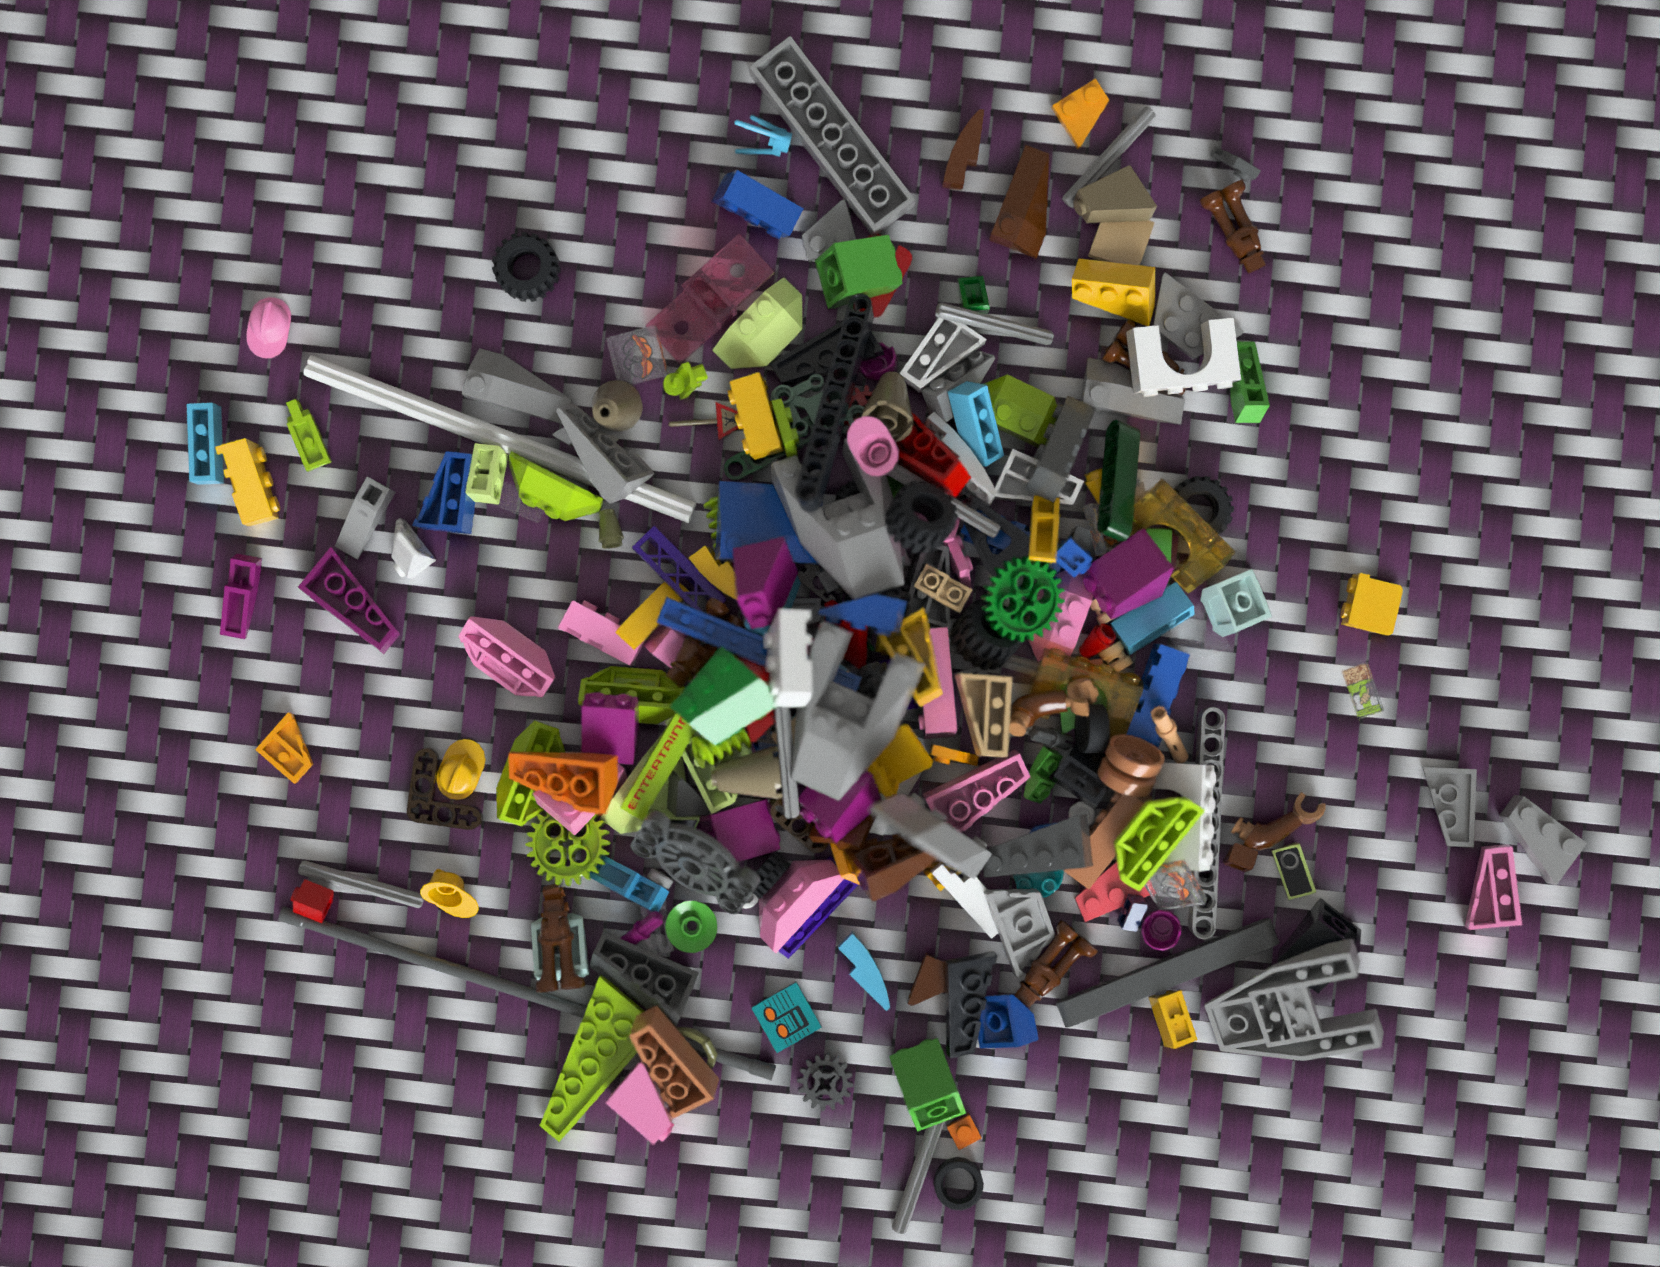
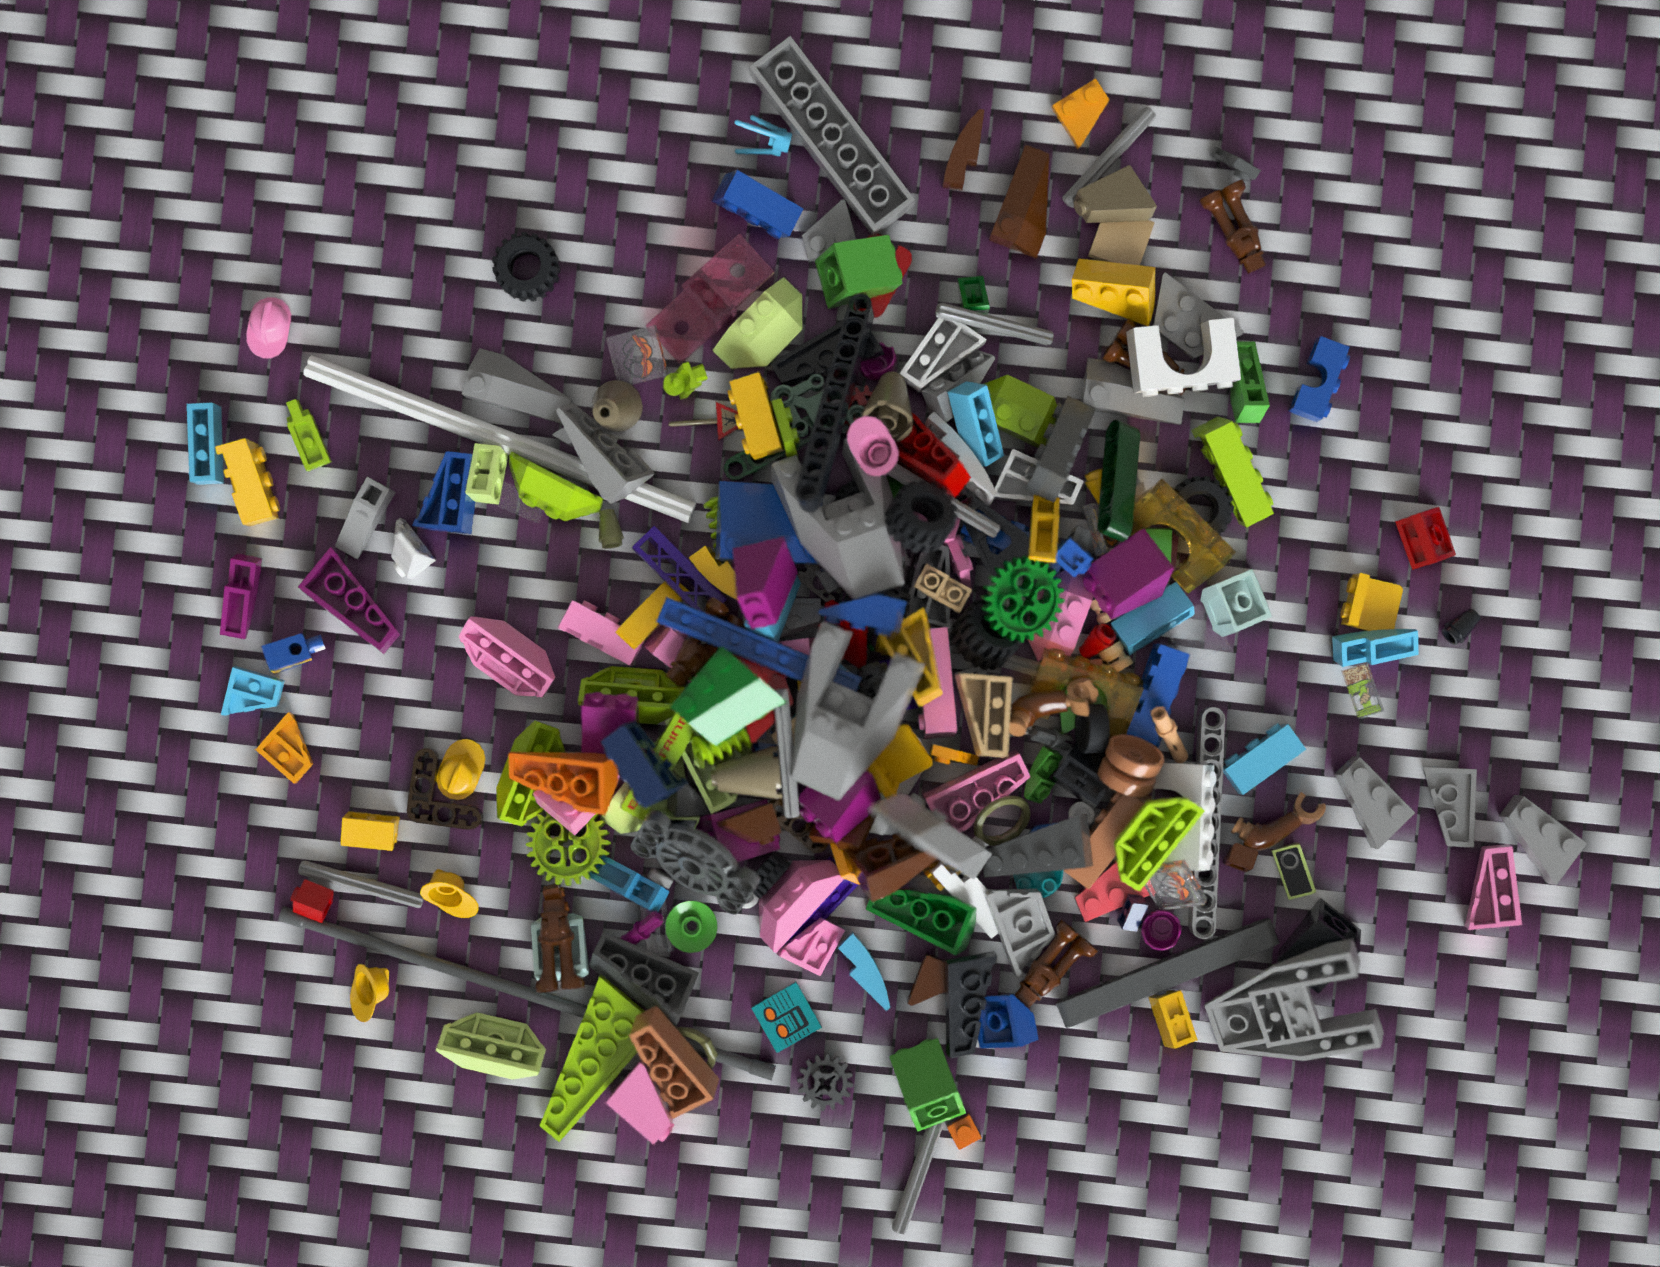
(251, 691): none -> medium azure wing
(280, 656): none -> blue torso
(367, 990): none -> yellow piece
(369, 830): none -> yellow hinge
(492, 1046): none -> yellowish green wedge
(641, 766): none -> dark blue wedge
(753, 825): none -> reddish brown slope
(788, 658): white wedge -> none
(813, 946): none -> bright pink wing
(931, 916): none -> green wedge
(972, 1198): black tyre -> none
(1011, 833): none -> olive piece
(1234, 469): none -> lime wedge
(1262, 758): none -> medium azure brick
(1329, 359): none -> blue arch
(1373, 802): none -> light grey wedge
(1374, 646): none -> medium azure slope
(1425, 538): none -> red bracket
(1460, 627): none -> black cone

